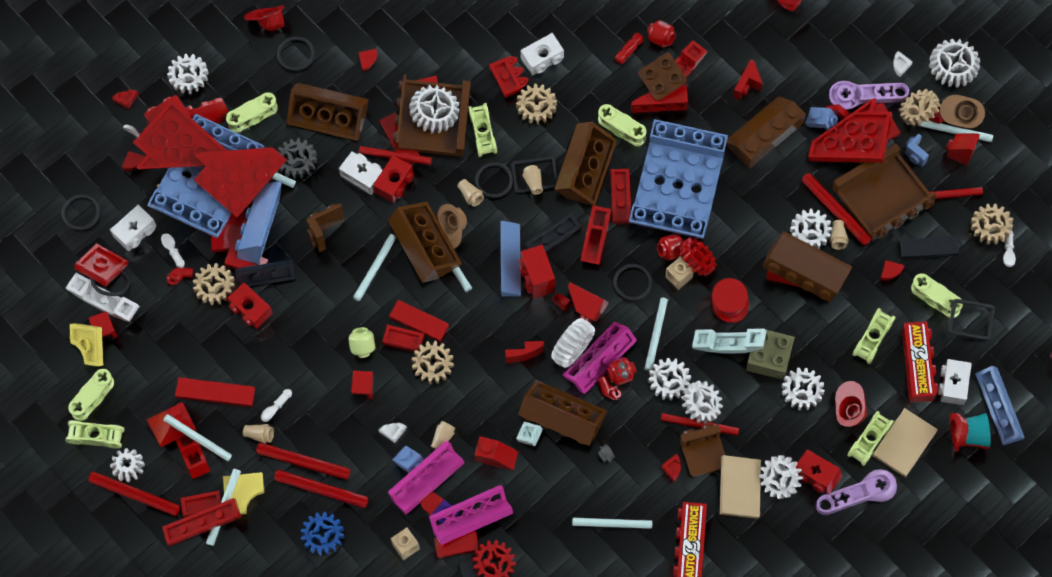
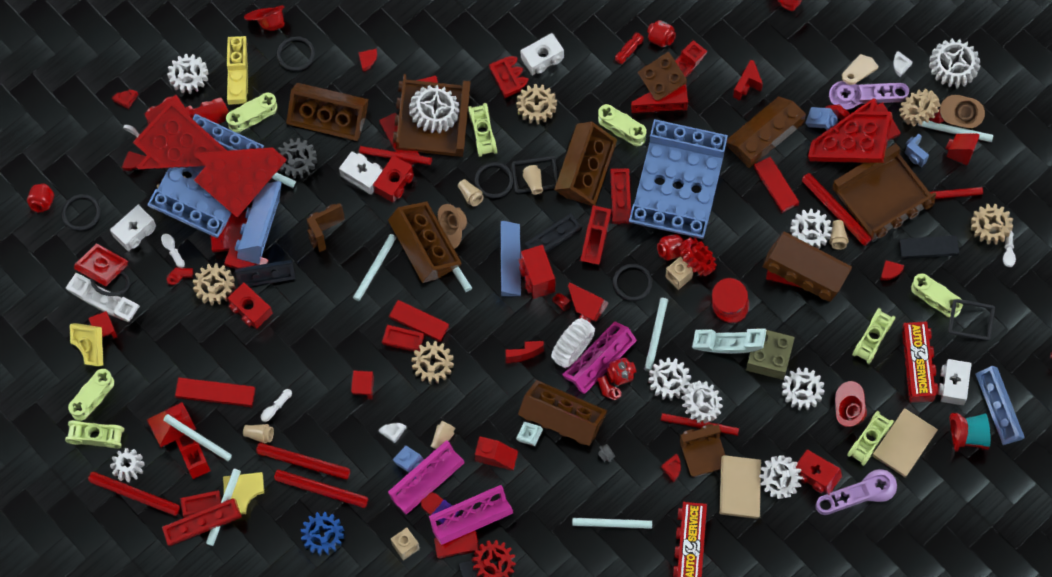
(40, 197): none -> red head
(237, 70): none -> light yellow slope
(361, 342): yellowish green head -> none
(776, 184): none -> red tile
(859, 69): none -> tan piece

